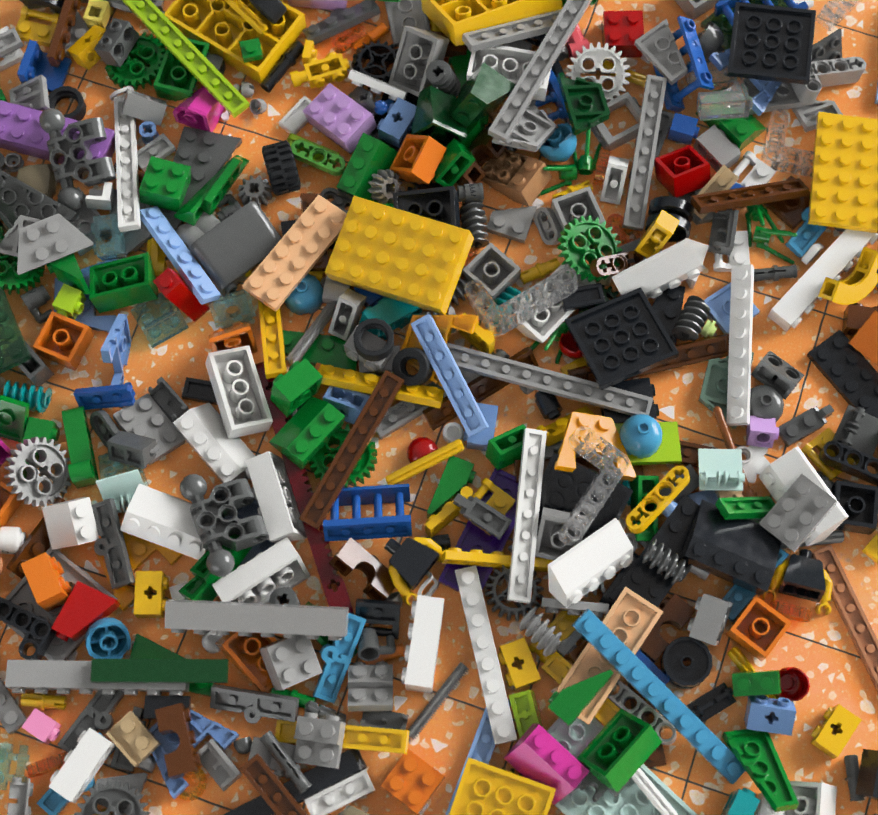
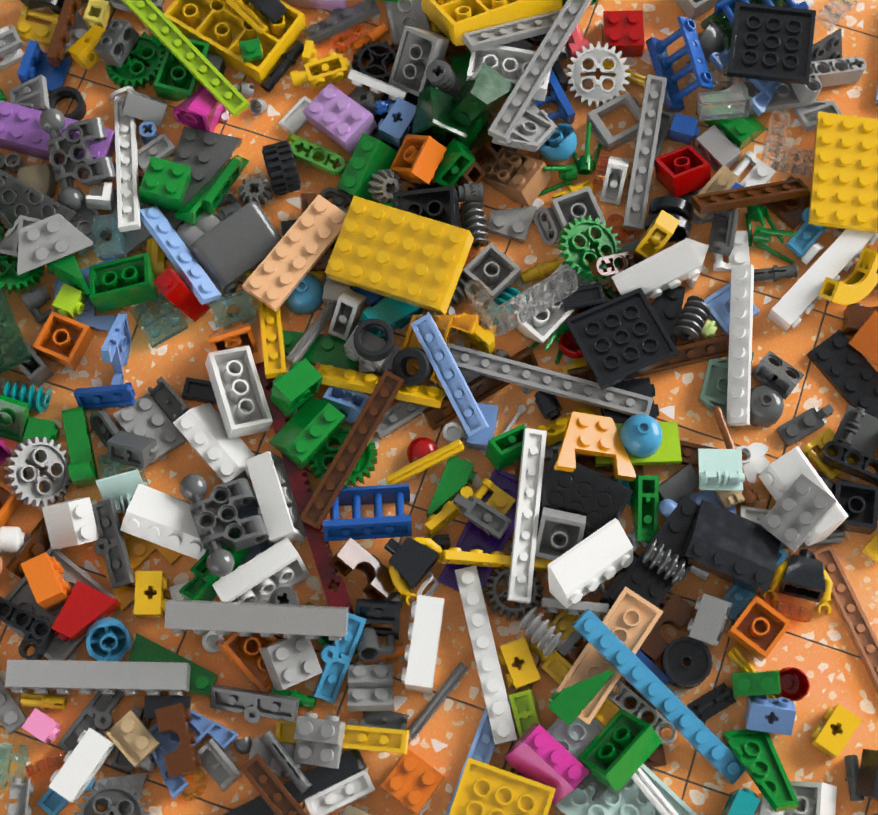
(159, 671): dark green tile -> none
(322, 711): dark grey axle -> none
(521, 410): none -> white hinge
(583, 102): dark green wing -> none
(597, 487): clear beam -> none
(655, 497): yellow beam -> none
(661, 50): light grey wing -> none
(744, 507): green plate -> none
(761, 432): lavender brick -> none

